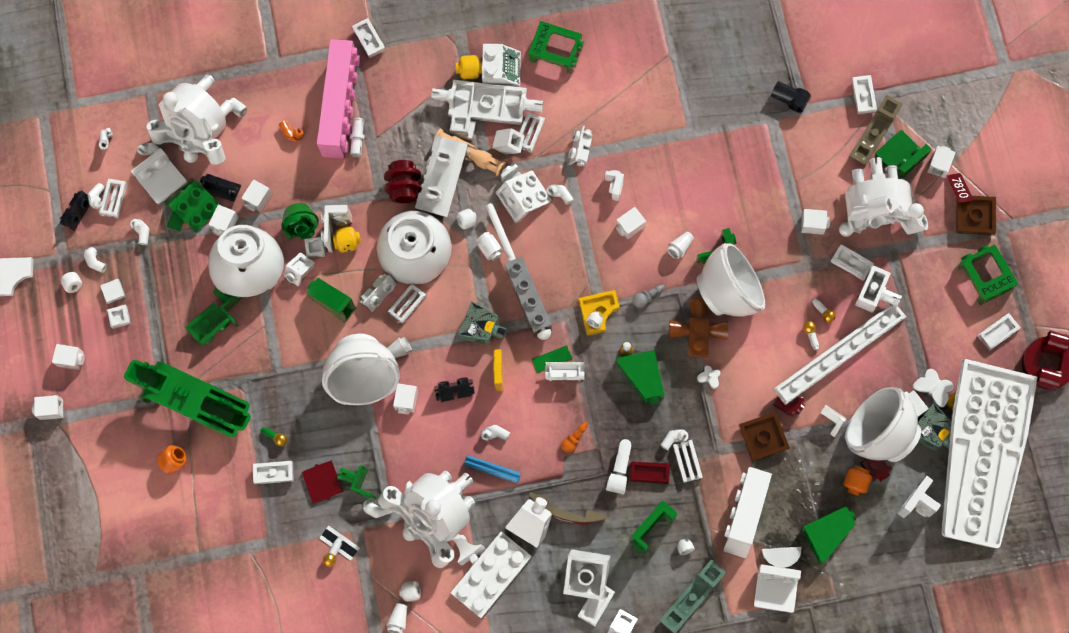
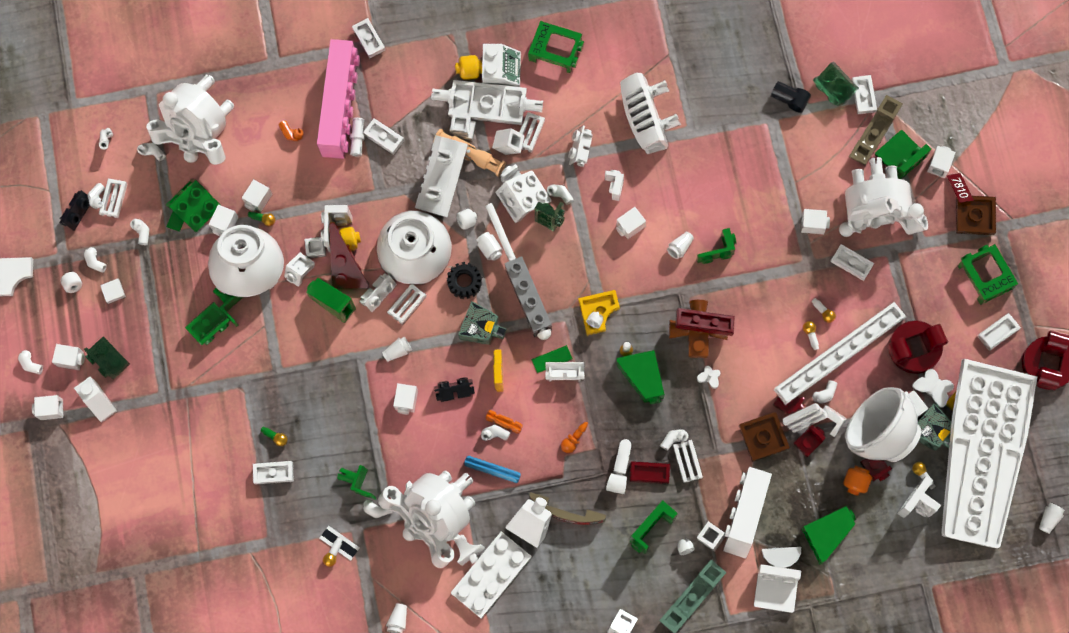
(26, 363): none -> white arm
(95, 399): none -> white slope
(107, 357): none -> clear green bracket
(118, 316): white tile -> none
(159, 176): white bracket -> none
(171, 459): orange head -> none
(189, 397): green piece -> none
(220, 187): black hinge -> none
(239, 108): white hinge -> none
(267, 219): none -> piece
(299, 221): green cone -> none
(322, 482): dark red piece -> none
(344, 269): none -> dark red wing
(360, 371): white piece -> none
(383, 136): none -> white plate
(403, 181): dark red piece -> none
(410, 591): white piece -> none
(464, 291): none -> black tyre
(504, 421): none -> orange axle
(548, 216): none -> clear green bracket
(586, 574): white slope -> none
(594, 608): white tile -> none
(640, 299): light grey bar -> none
(642, 112): none -> white piece
(704, 322): none -> dark red tile
(711, 536): none -> white brick
(730, 283): white piece -> none
(805, 417): none -> white tile
(810, 440): none -> dark red bracket
(827, 394): none -> white arm
(835, 84): none -> clear green bracket
(875, 290): white brick -> none
(920, 470): none -> pearl gold piece
(932, 337): none -> dark red piece
(1051, 517): none -> white cone

